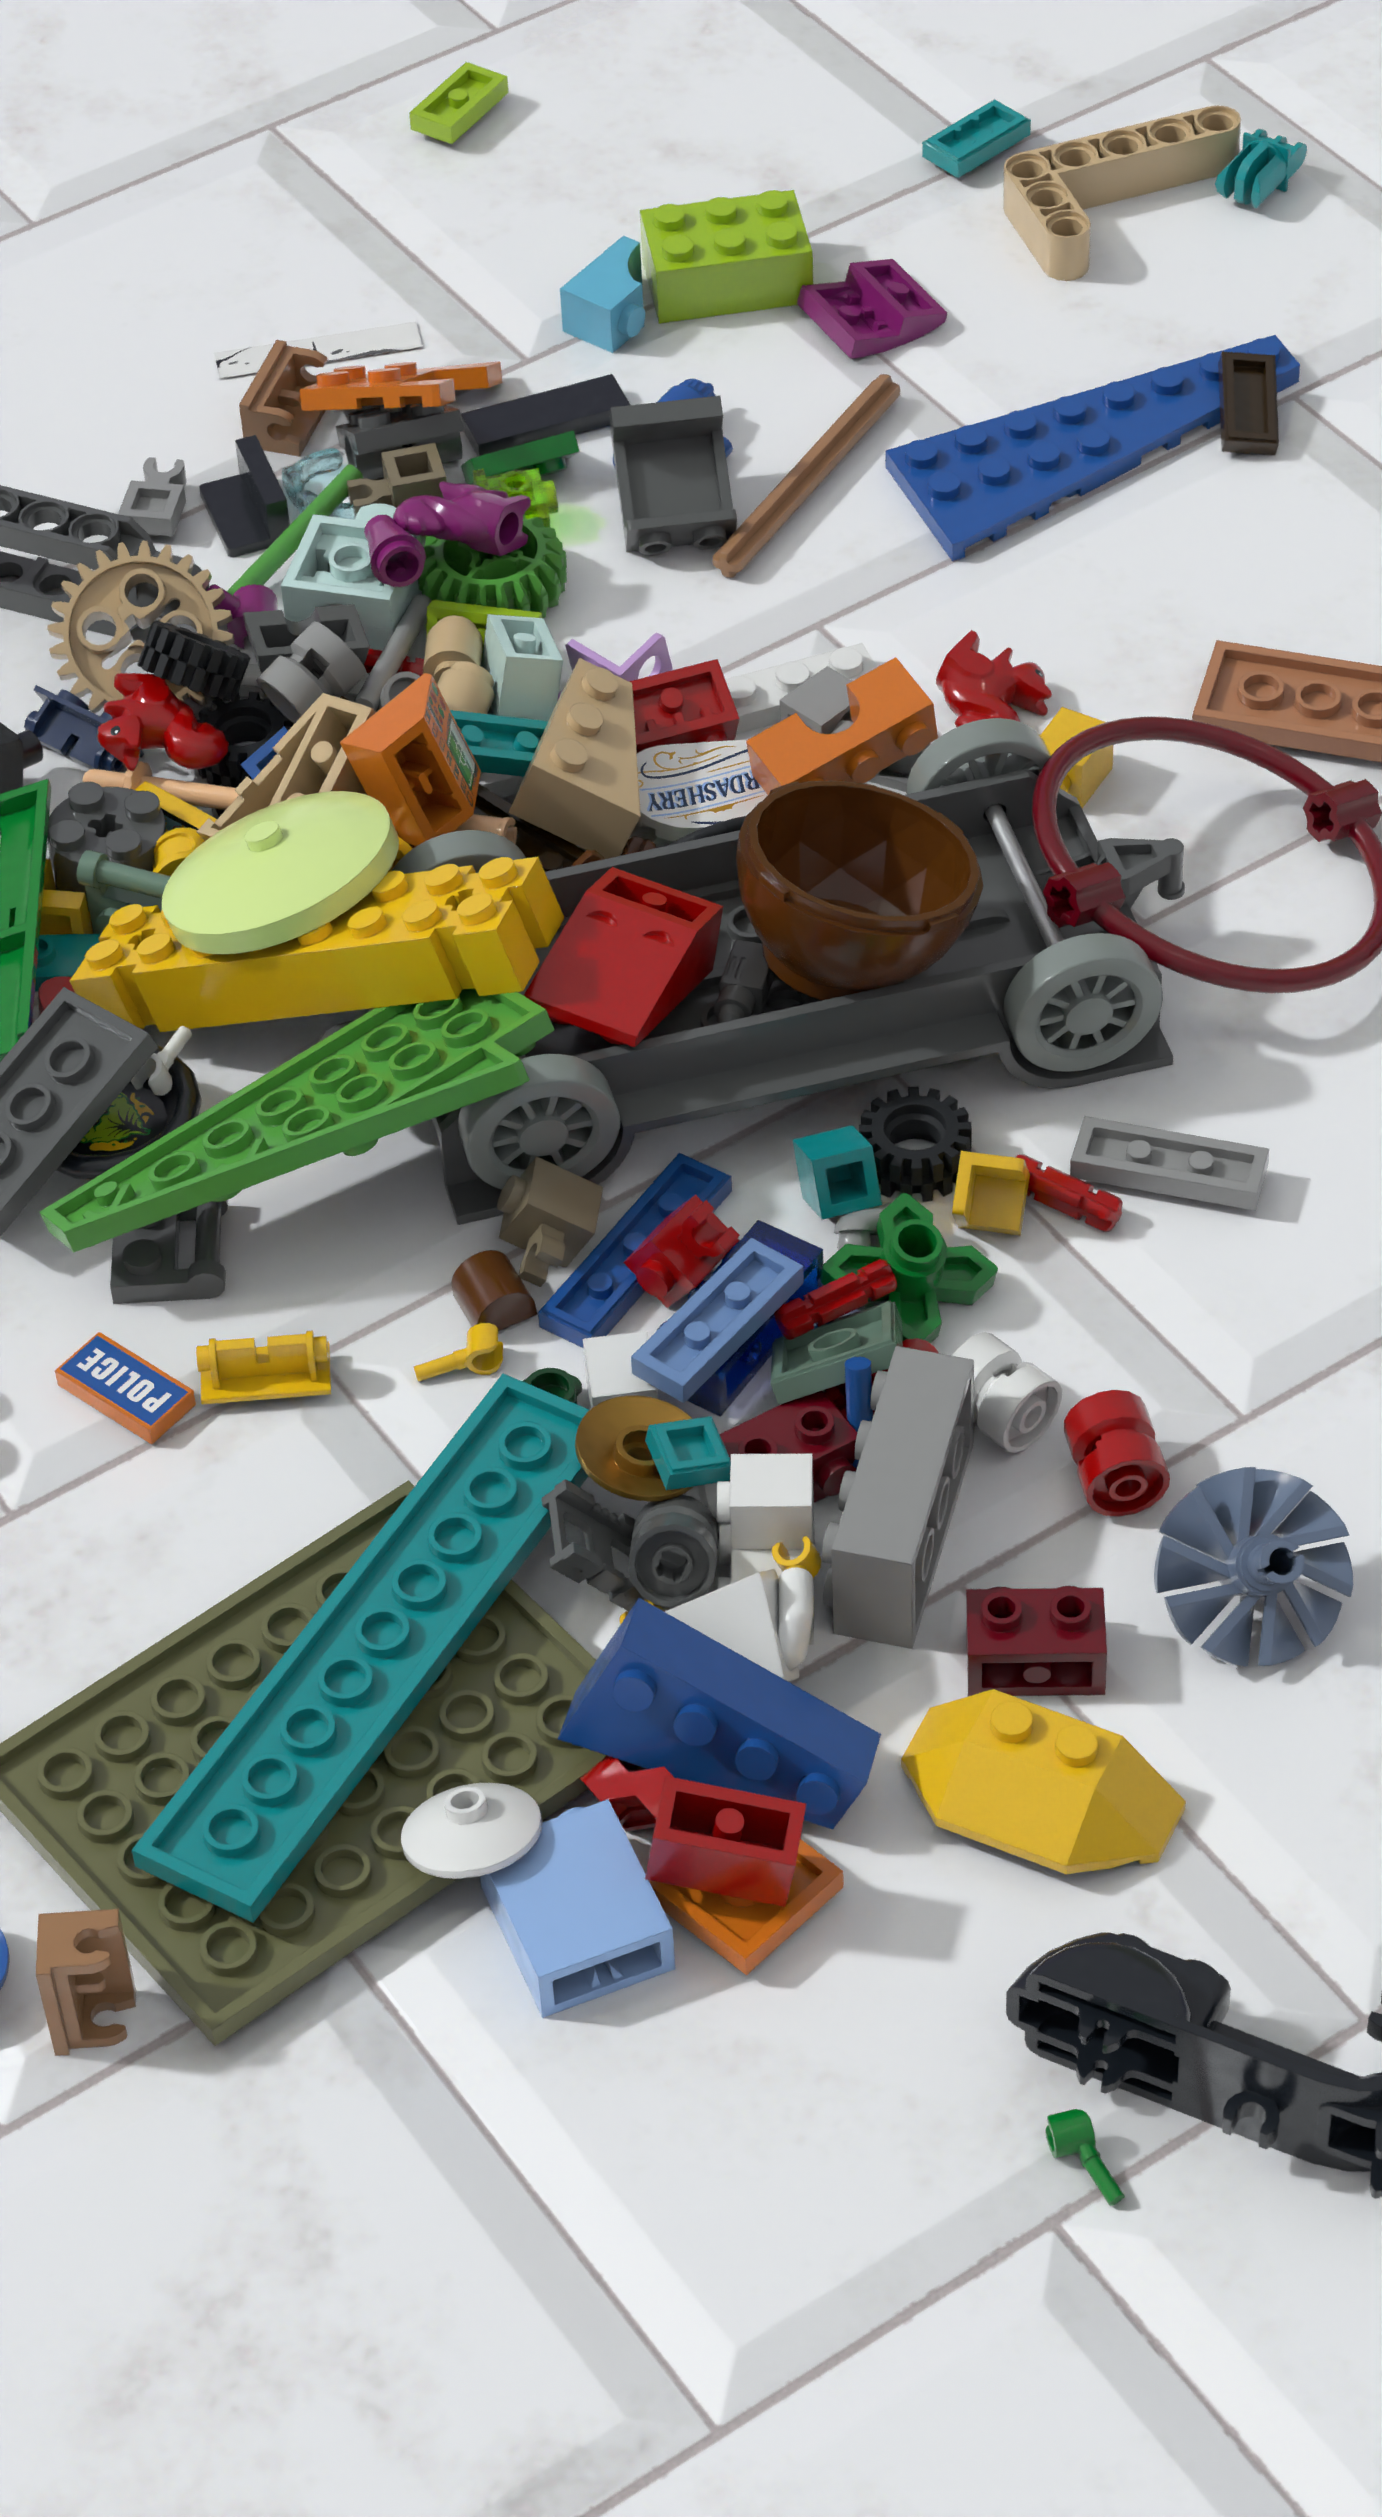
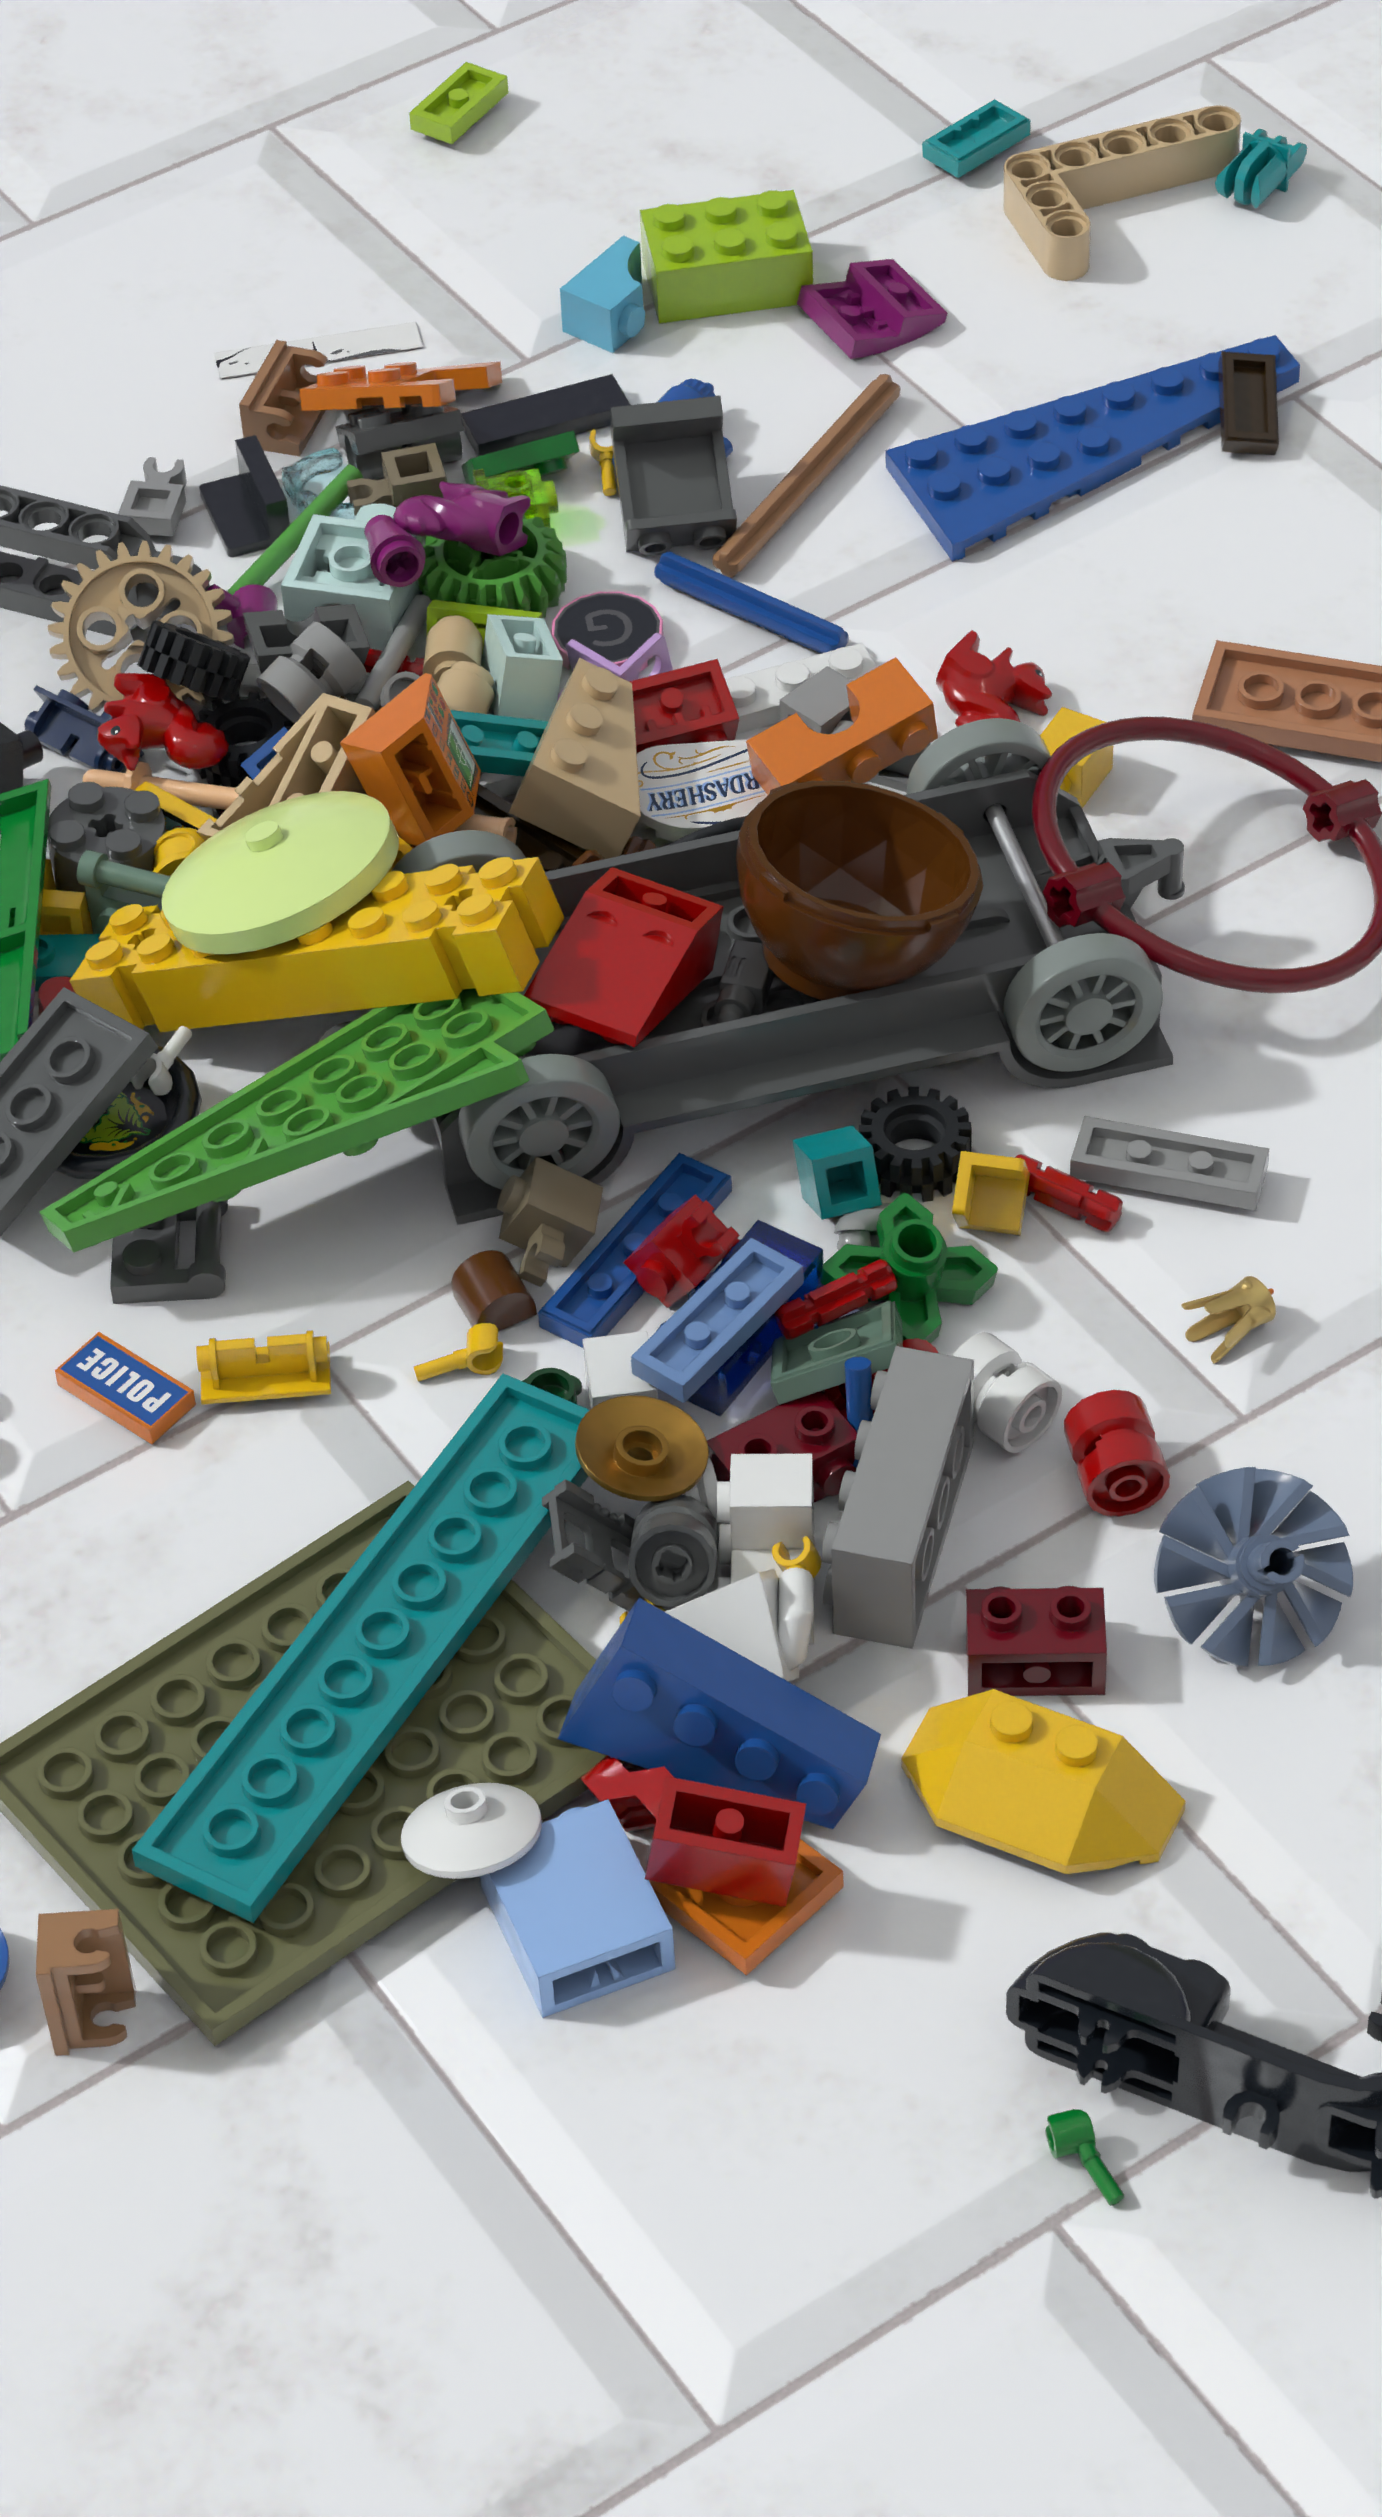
(604, 456): none -> yellow hand
(608, 624): none -> black tile
(688, 1453): teal tile -> none
(749, 604): none -> blue axle
(1244, 1305): none -> pearl gold piece

